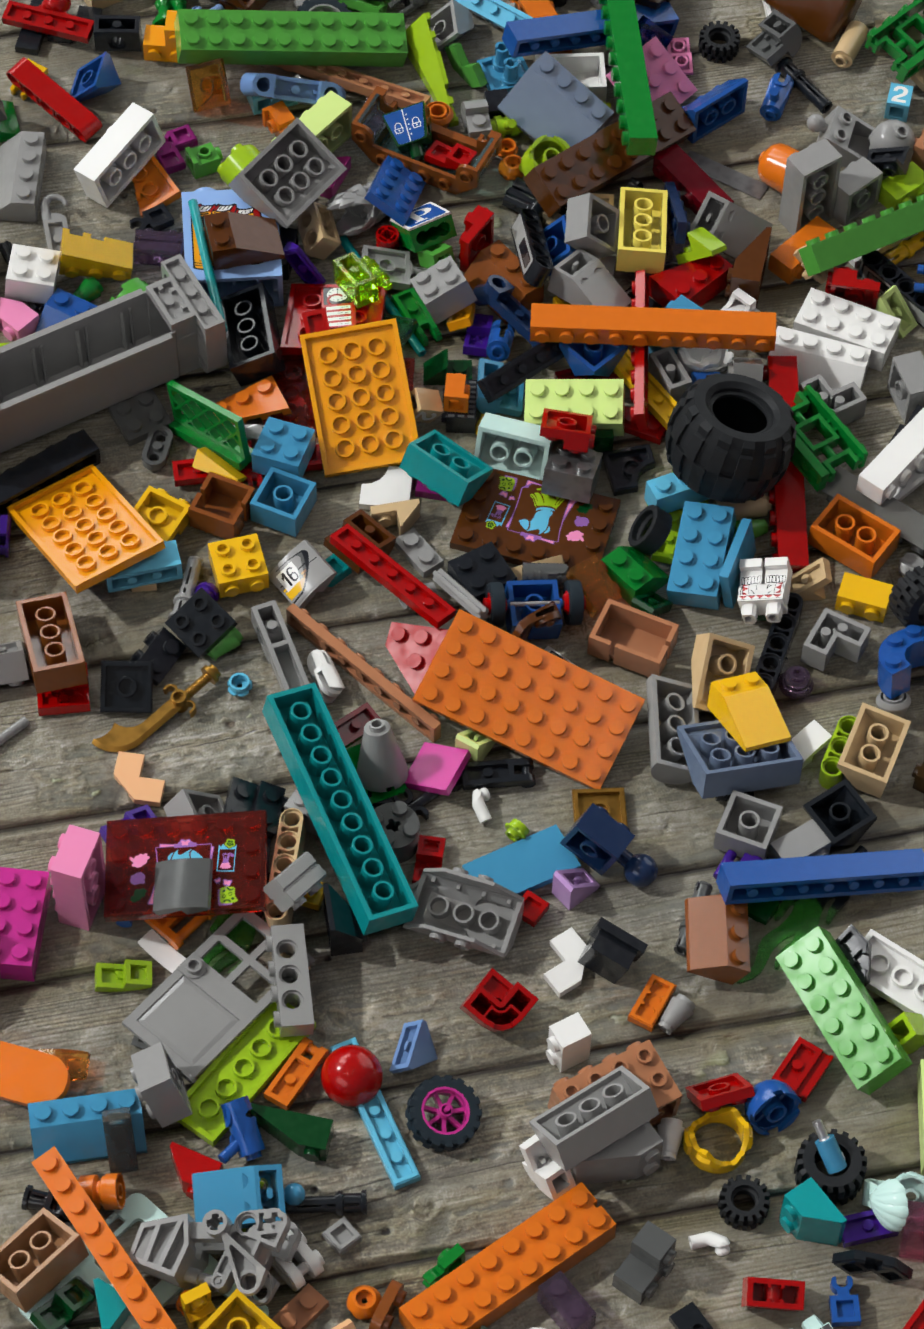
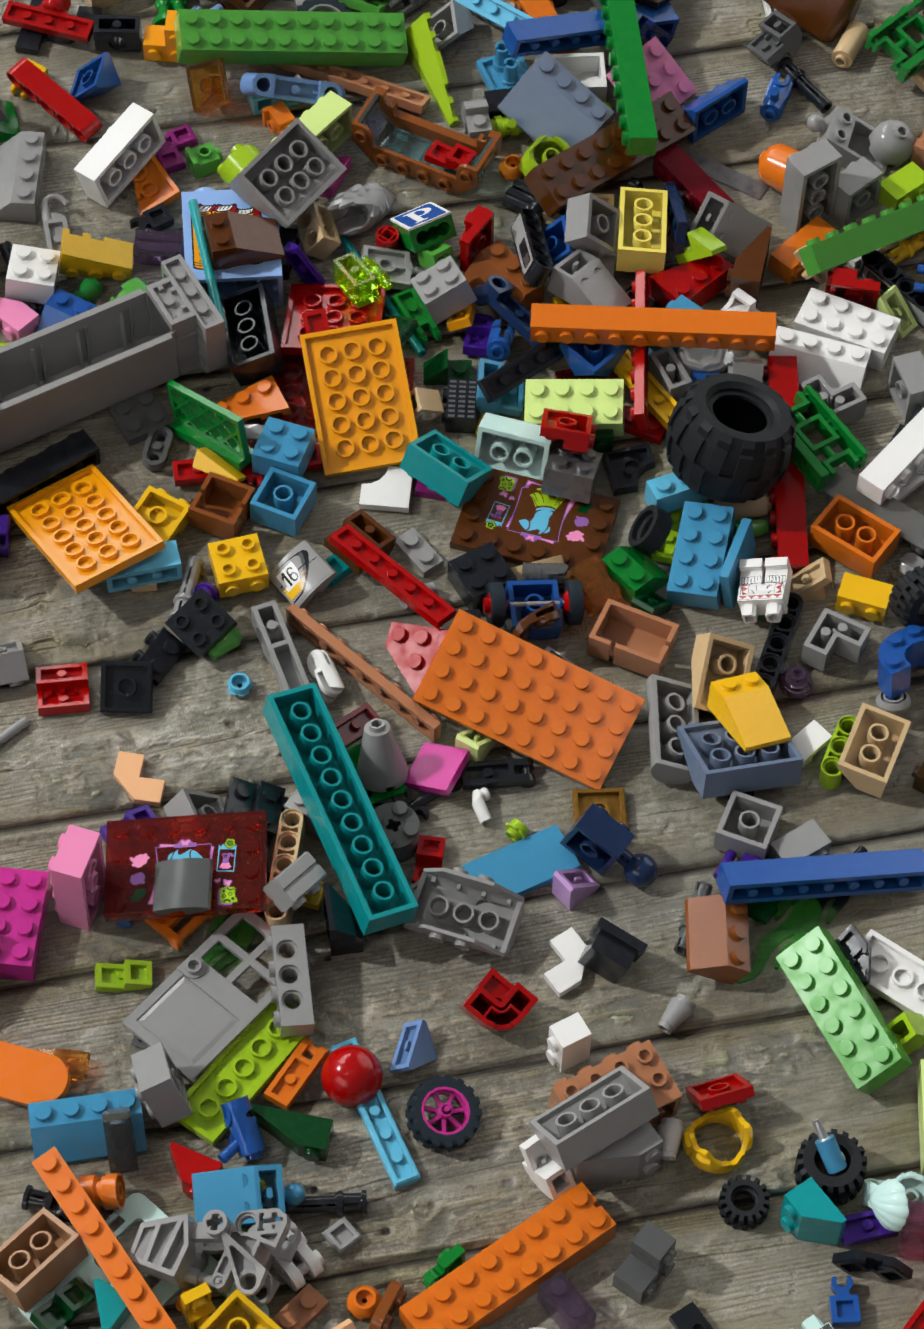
(51, 642): dark orange brick -> none
(127, 738): pearl gold sword -> none
(161, 951): white sticker -> none
(342, 311): sticker -> none
(395, 190): blue plate -> none
(399, 513): tan slope -> none
(410, 128): torso -> none
(440, 113): orange cone -> none
(456, 393): orange brick -> none
(460, 594): light grey axle -> none
(470, 72): bright green tile -> none
(508, 147): orange plate -> none
(533, 908): red plate -> none
(652, 1002): orange plate -> none
(680, 51): bright pink slope -> none
(711, 1239): white arm -> none
(719, 32): black tyre -> none
(772, 1106): blue cylinder -> none
(773, 1294): red brick -> none
(803, 1068): red plate -> none
(841, 814): black slope -> none
(891, 160): black bracket -> none
(898, 102): medium azure brick -> none

